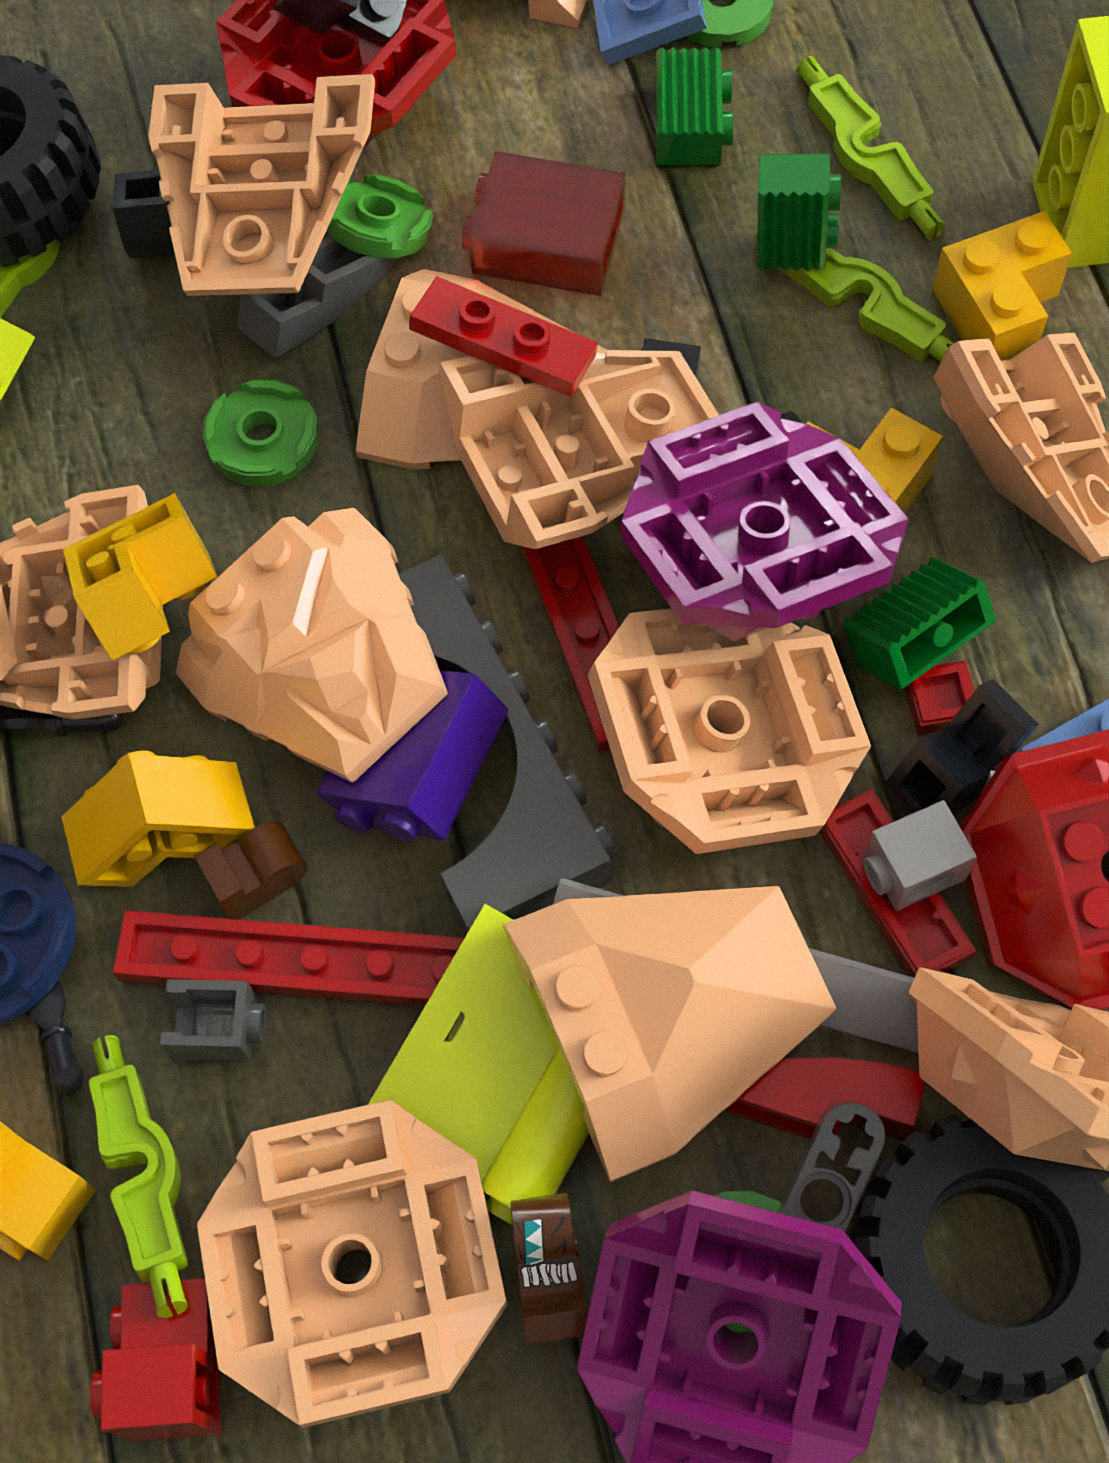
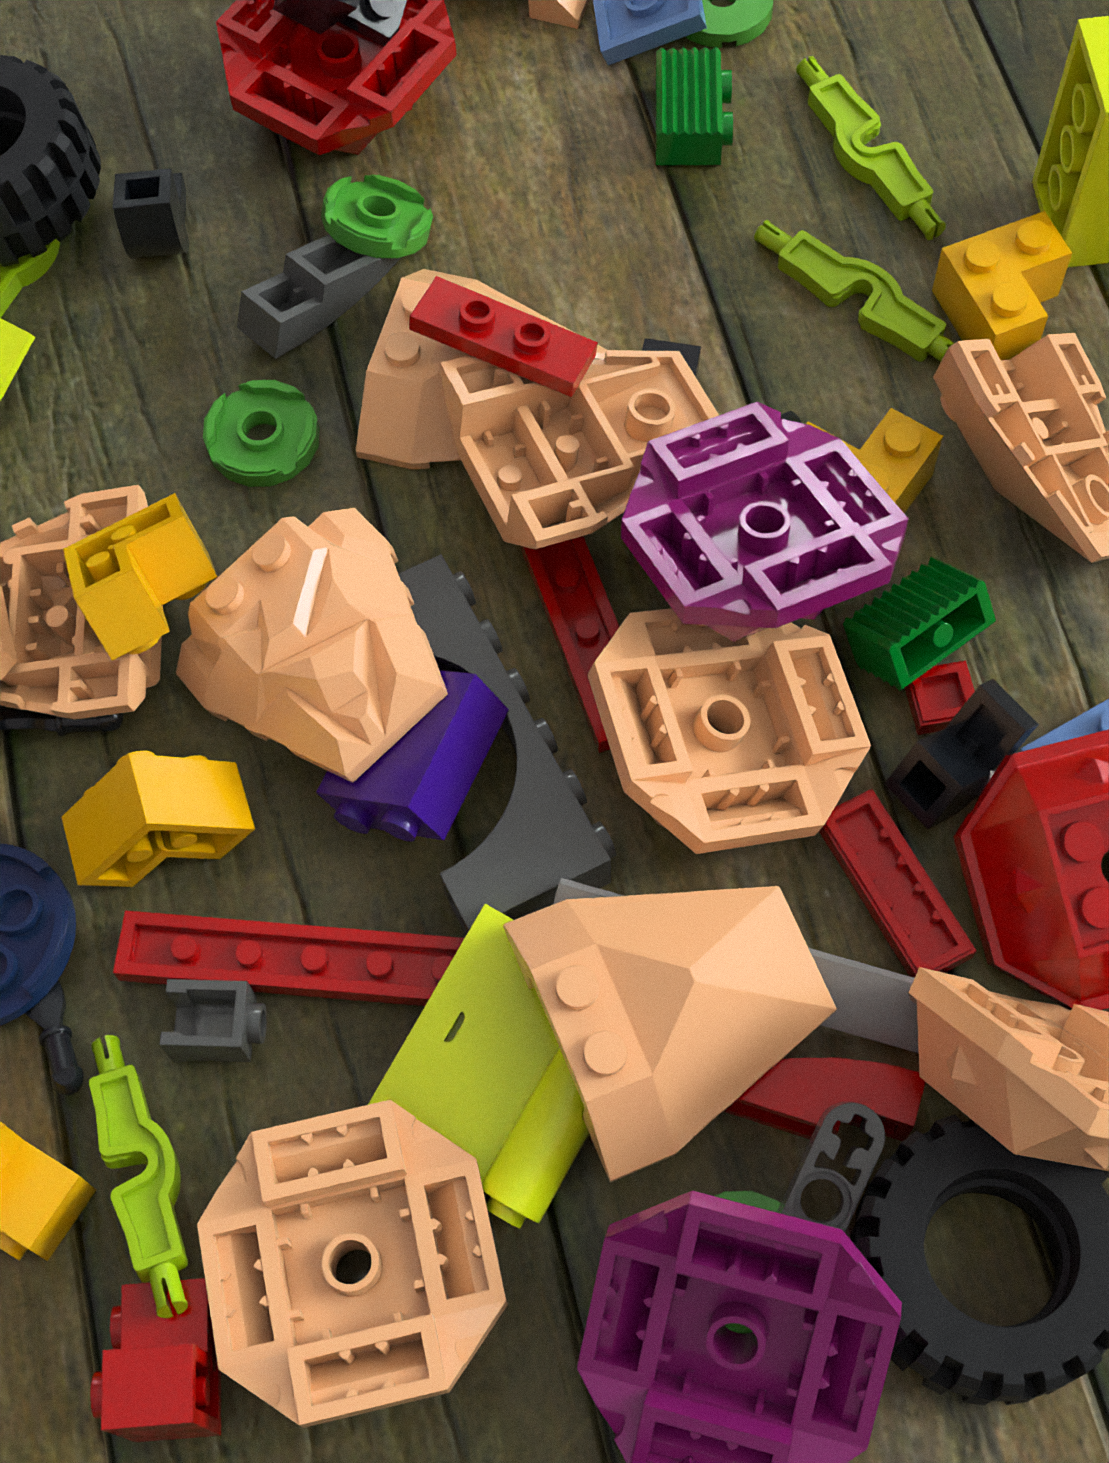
(252, 868): reddish brown leg -> none
(255, 181): light nougat wedge -> none
(545, 223): clear red brick -> none
(548, 1269): reddish brown leg -> none
(794, 209): green brick -> none
(918, 856): light grey brick -> none

